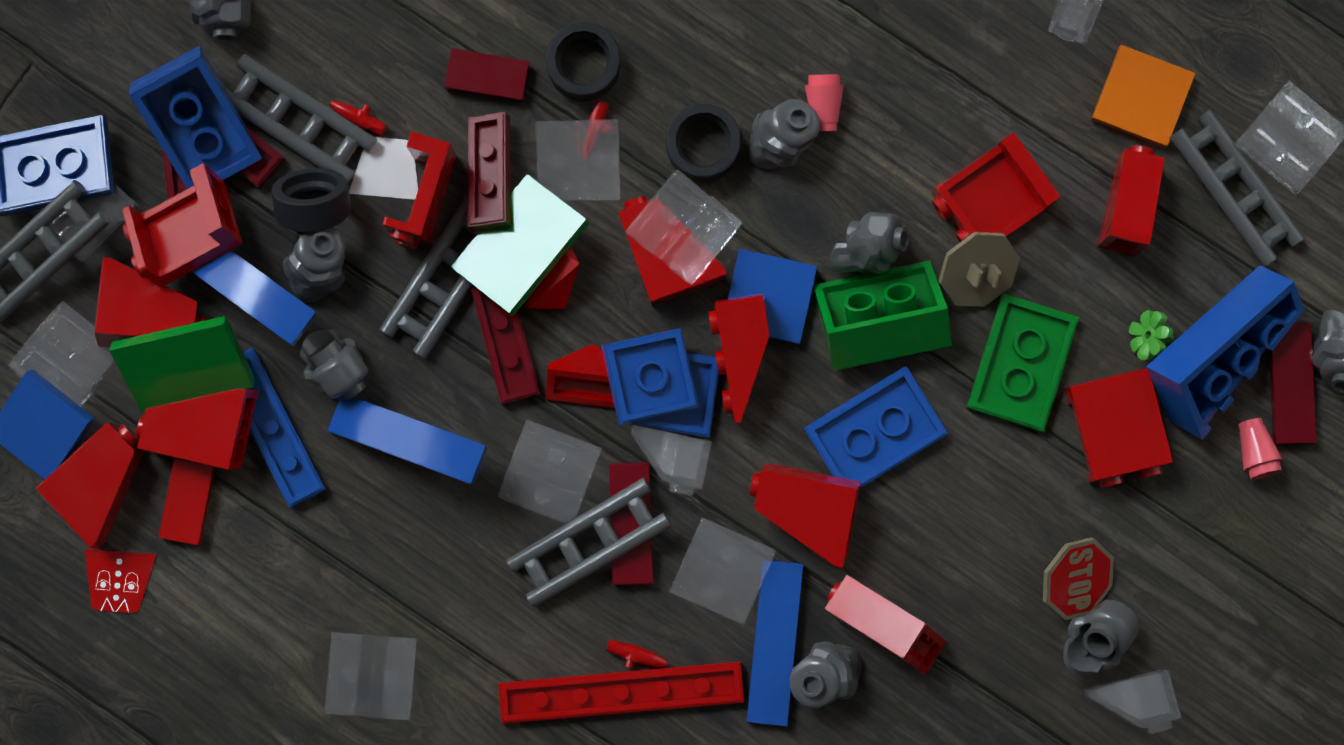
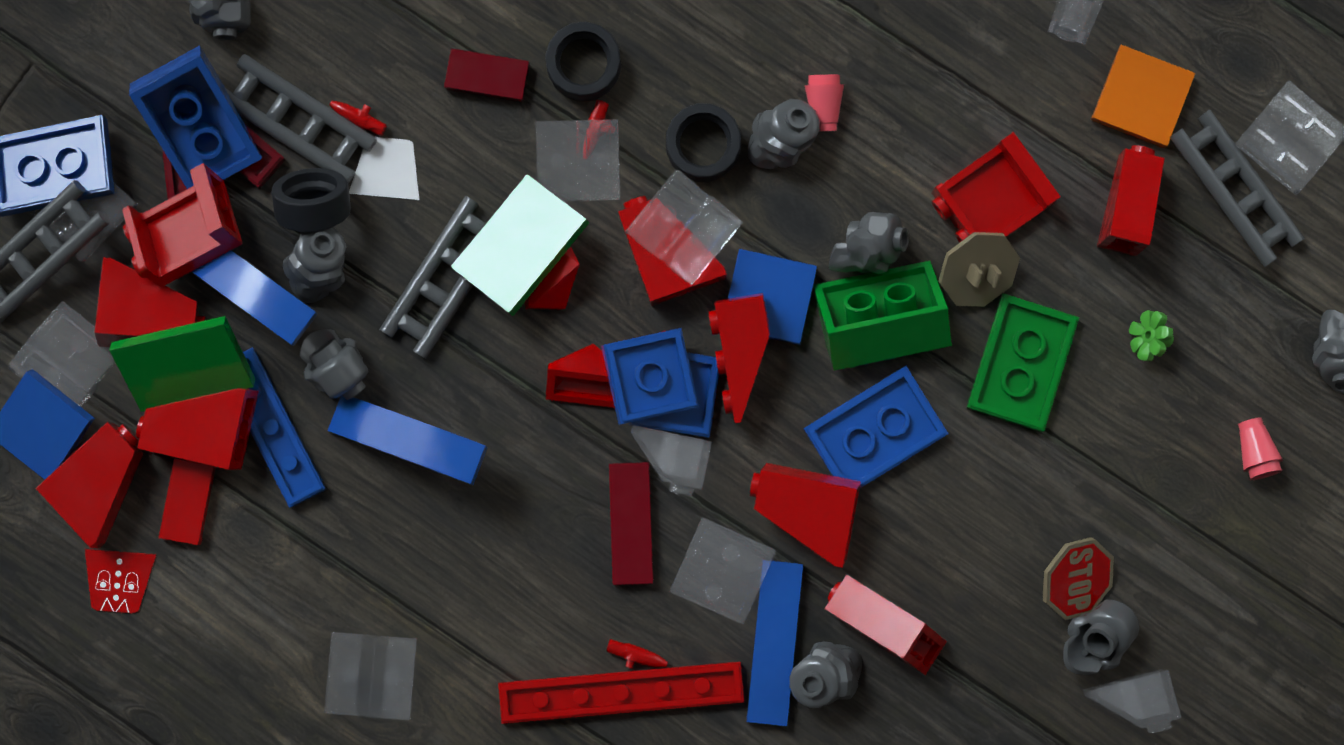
(440, 163): red panel -> none
(489, 172): dark red tile -> none
(506, 350): dark red tile -> none
(549, 472): clear slope -> none
(597, 518): dark grey bar -> none
(1120, 427): red panel -> none
(1223, 348): blue wedge -> none
(1293, 387): dark red tile -> none

